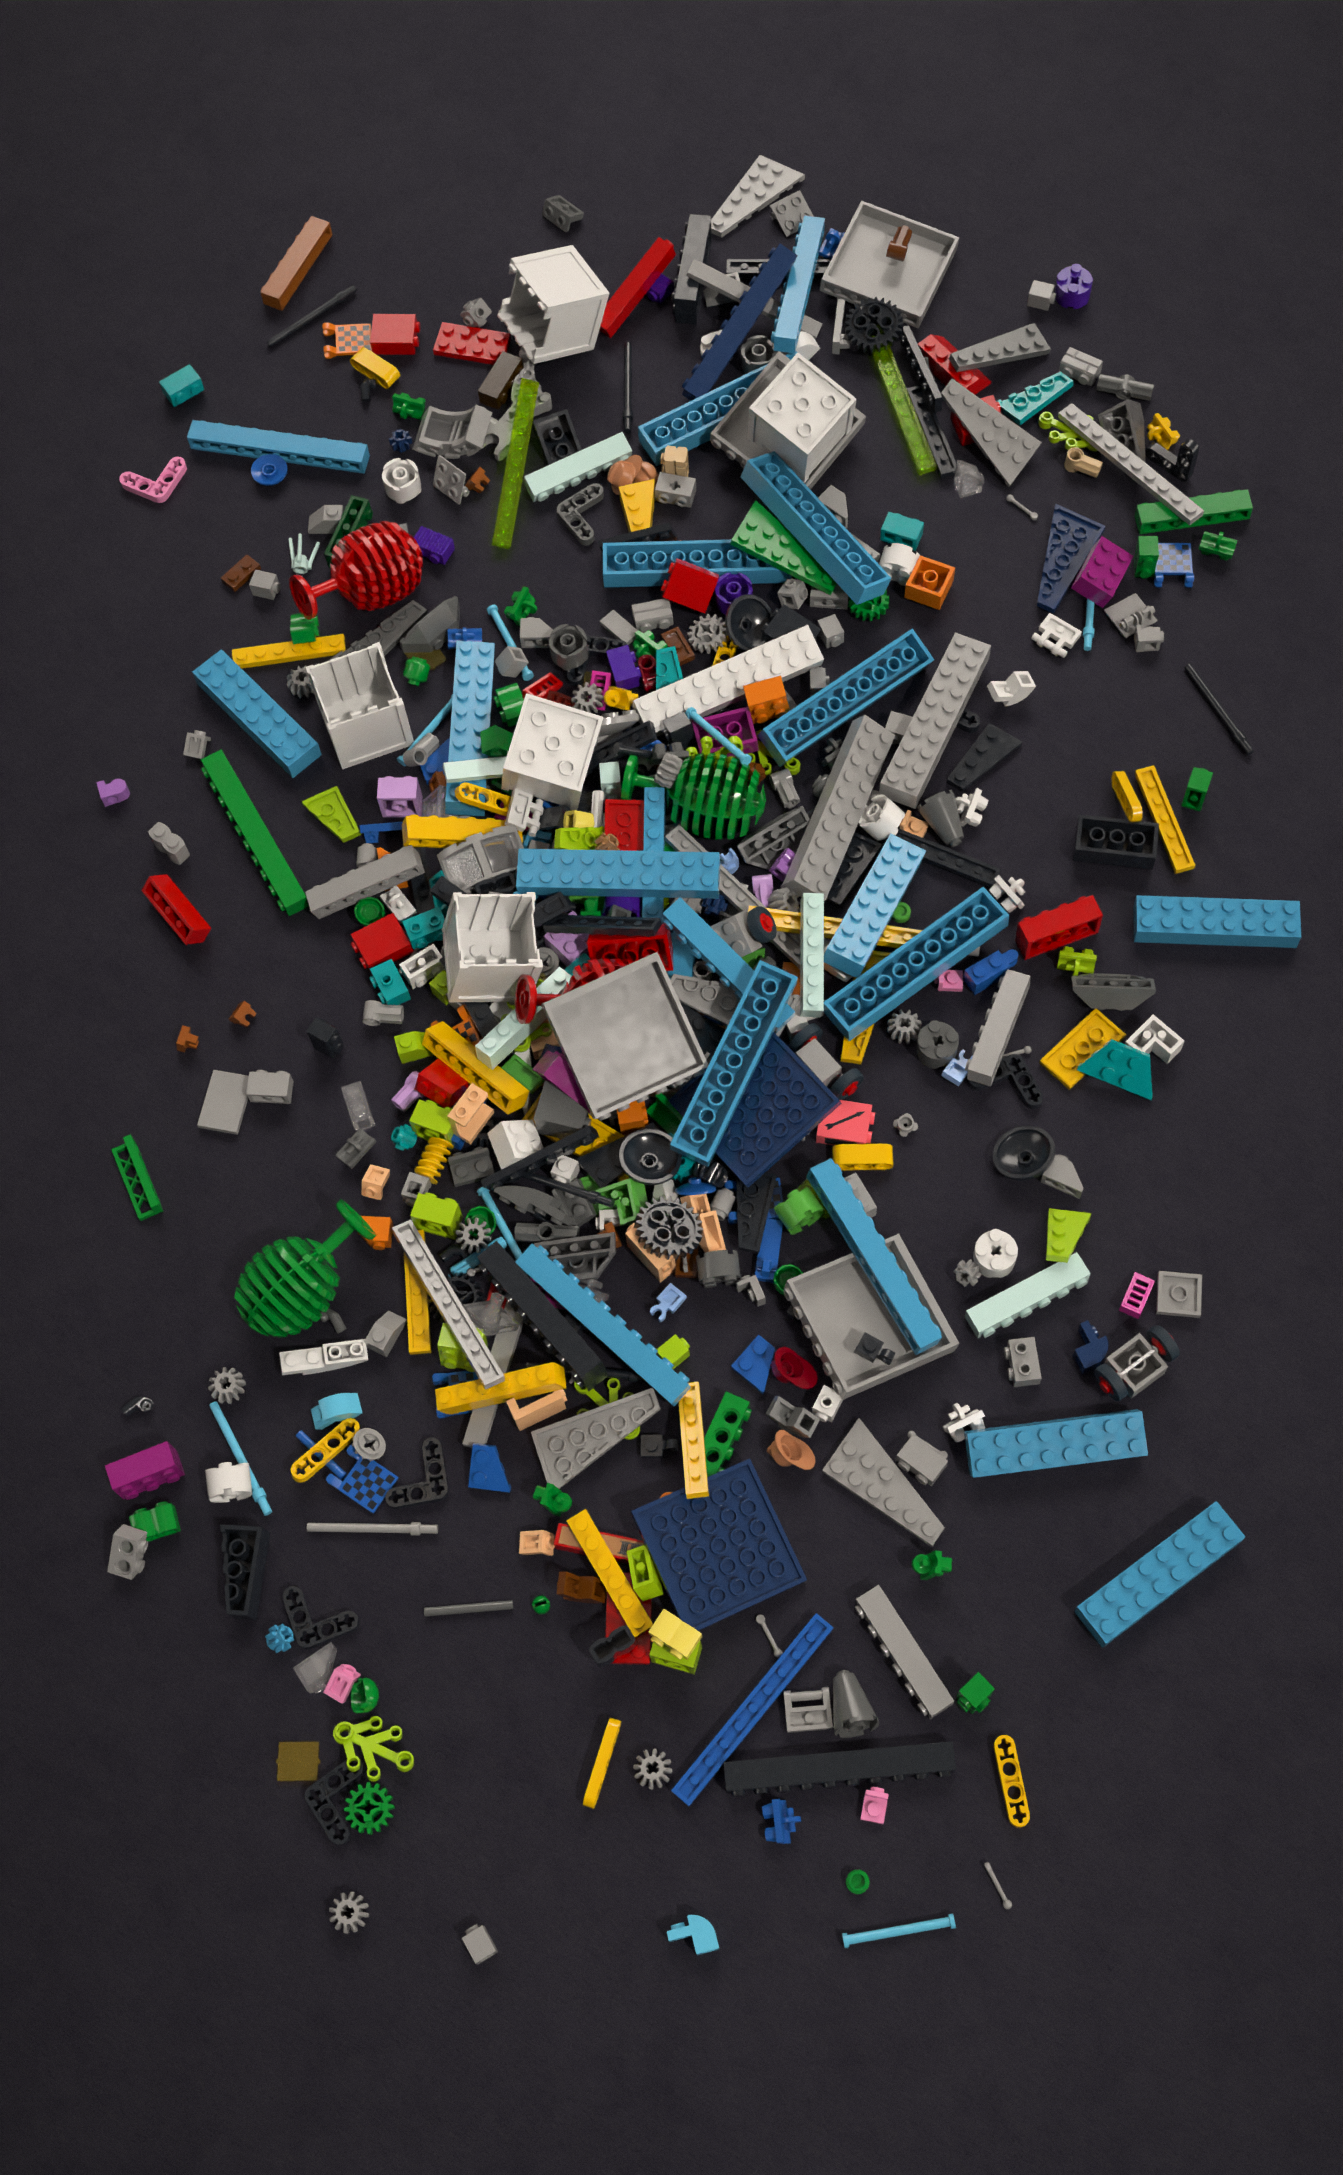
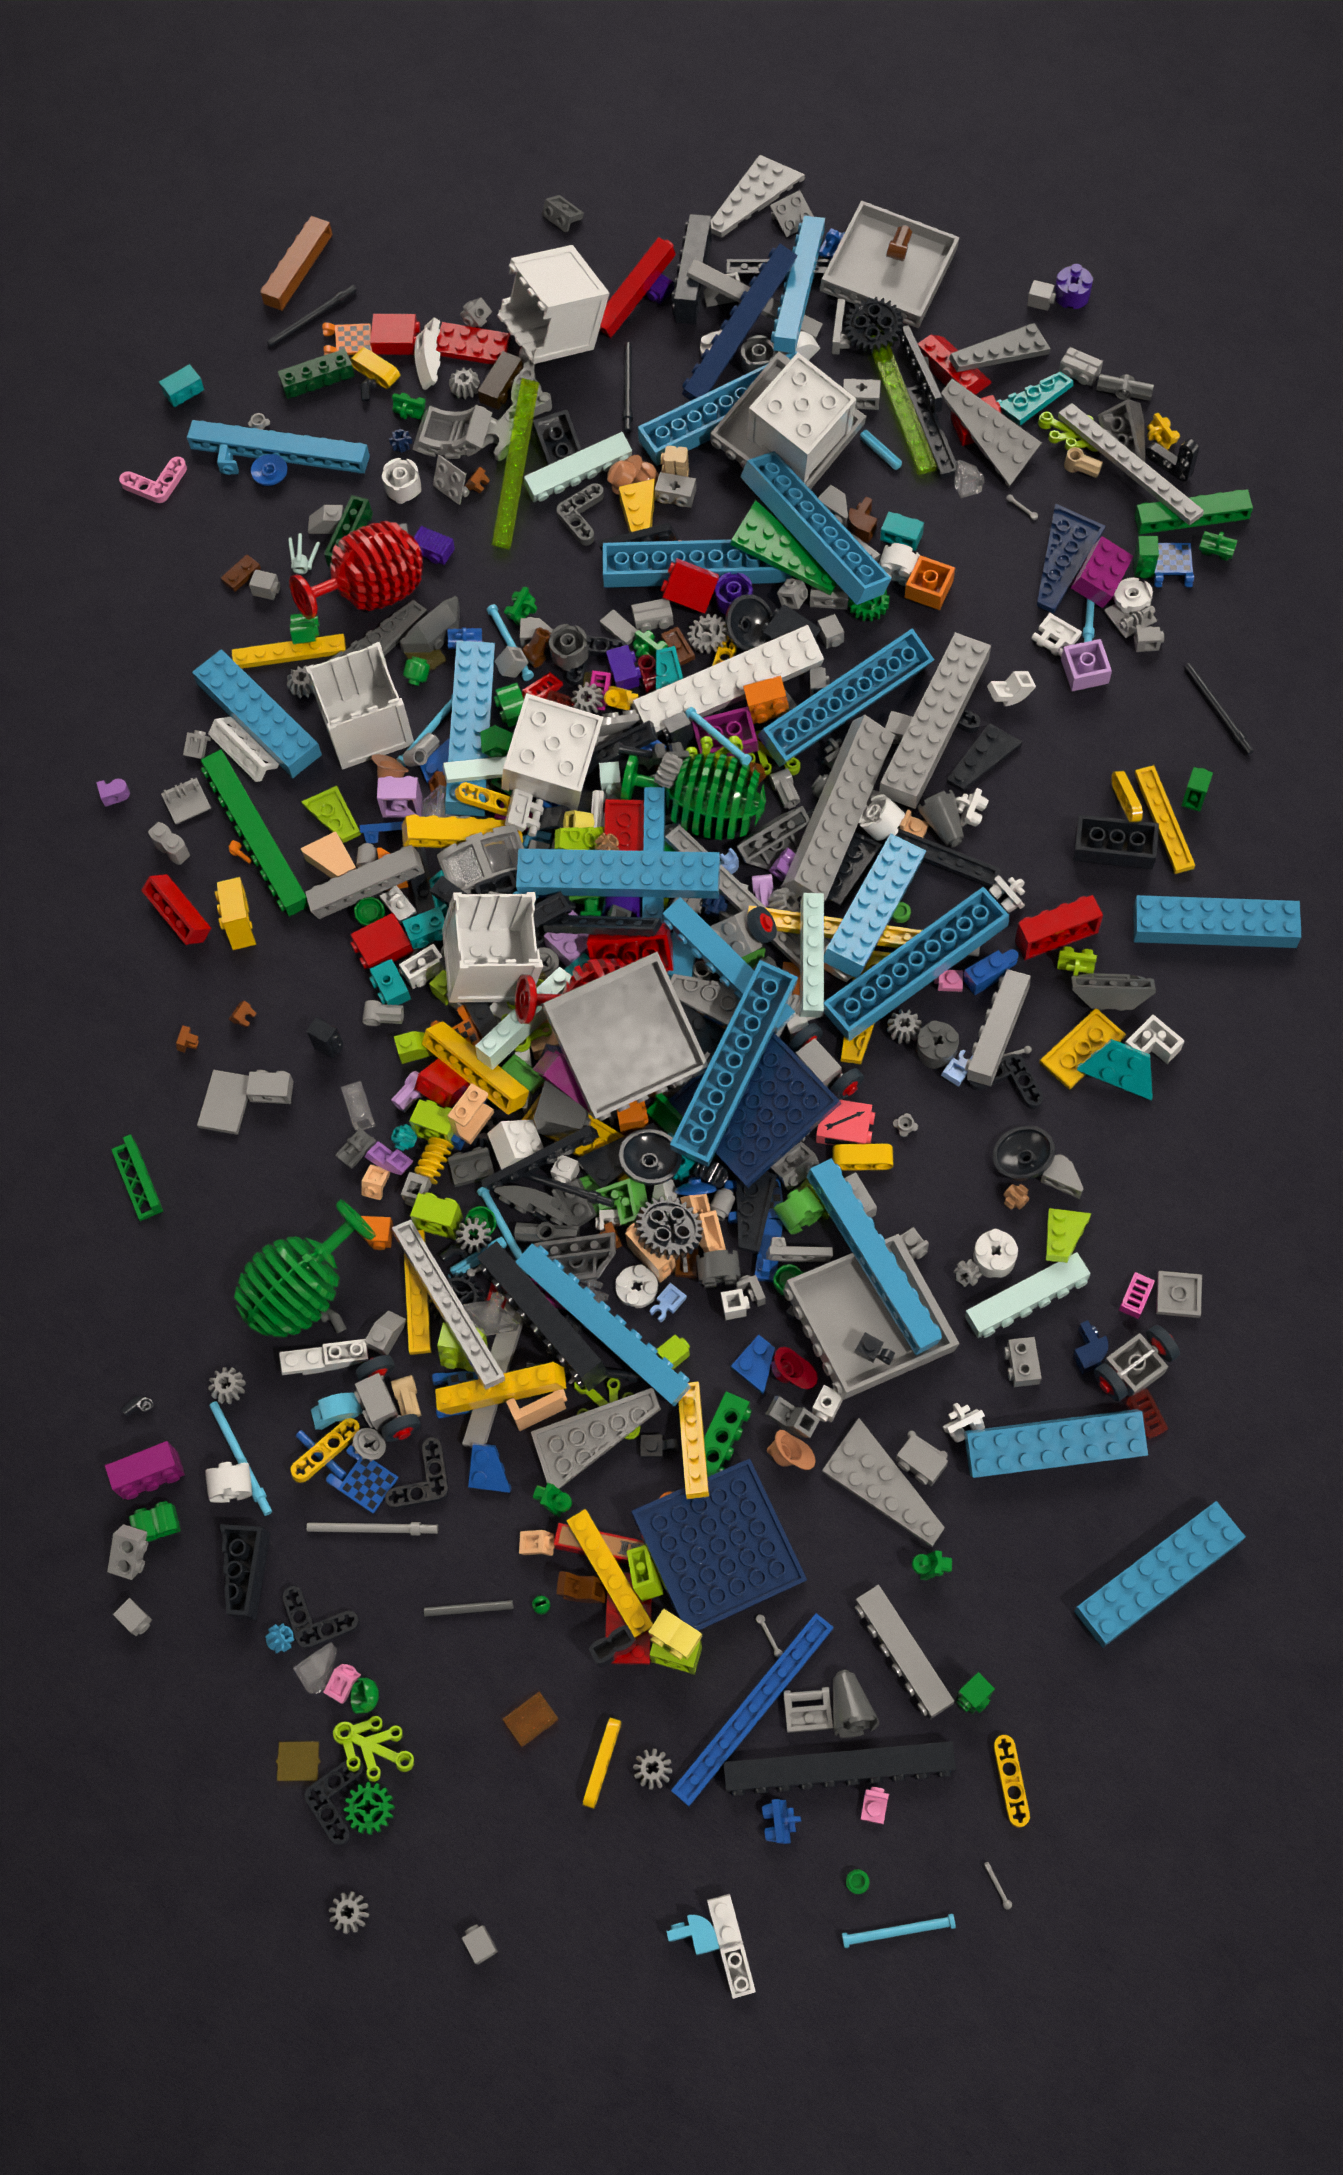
(133, 1617): none -> light grey brick
(185, 800): none -> light grey hinge
(226, 462): none -> dark azure bracket
(234, 849): none -> orange hand
(234, 913): none -> yellow wedge
(240, 749): none -> white fence
(258, 421): none -> light grey plate
(316, 373): none -> dark green brick
(329, 856): none -> light nougat slope
(379, 1407): none -> brick
(388, 766): none -> nougat piece
(391, 1161): none -> medium lavender slope
(405, 1392): none -> tan piece
(426, 355): none -> white slope
(464, 383): none -> light grey gear
(530, 1719): none -> clear orange plate
(535, 649): none -> reddish brown piece
(633, 1297): none -> white plate
(731, 1946): none -> white slope
(734, 1304): none -> white brick
(780, 1252): none -> light grey hinge
(795, 1165): none -> light grey bracket
(861, 523): none -> reddish brown brick
(865, 392): none -> light grey brick
(880, 449): none -> medium azure axle
(914, 1243): none -> light grey bracket
(1016, 1196): none -> medium nougat gear
(1086, 665): none -> lavender brick
(1133, 603): none -> white plate
(1145, 1394): none -> clear red slope

